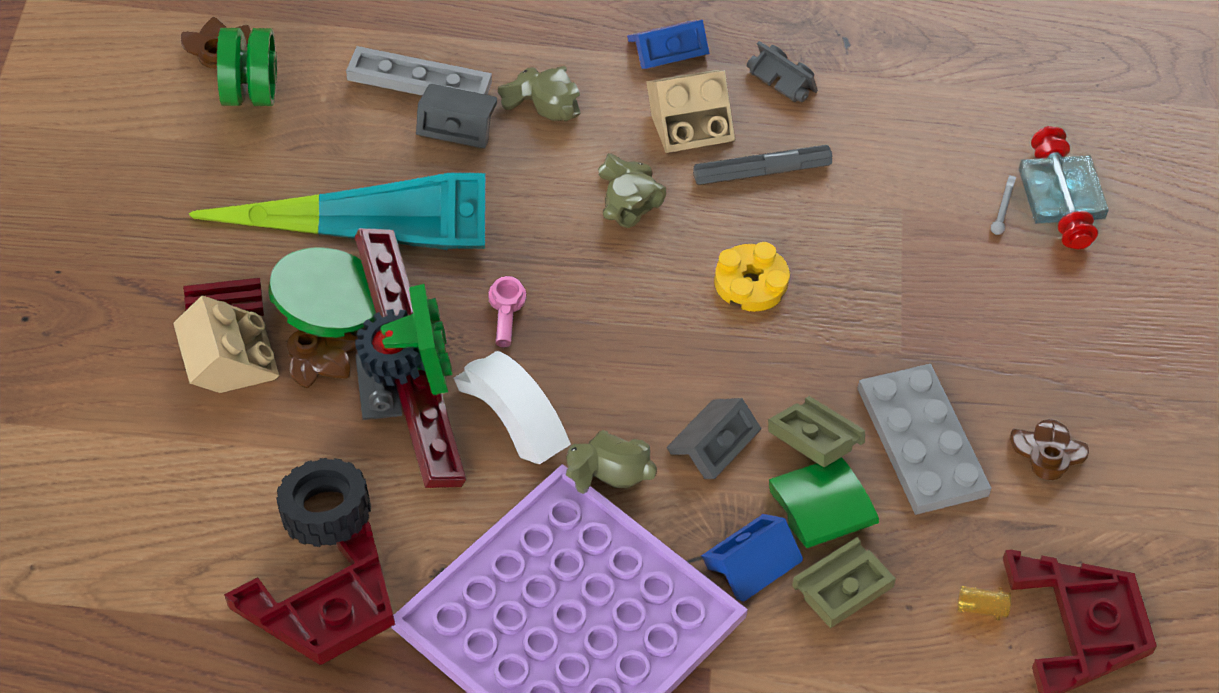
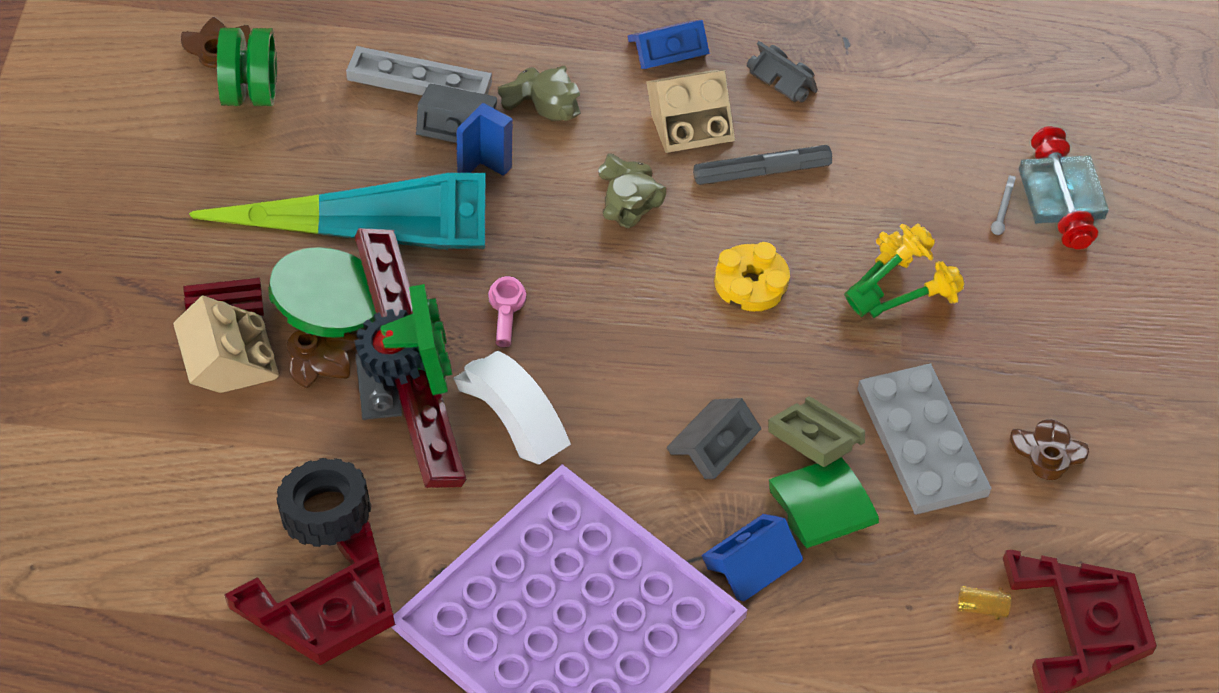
(485, 140): none -> blue panel
(610, 460): olive animal -> none
(843, 582): olive plate -> none
(895, 251): none -> plant

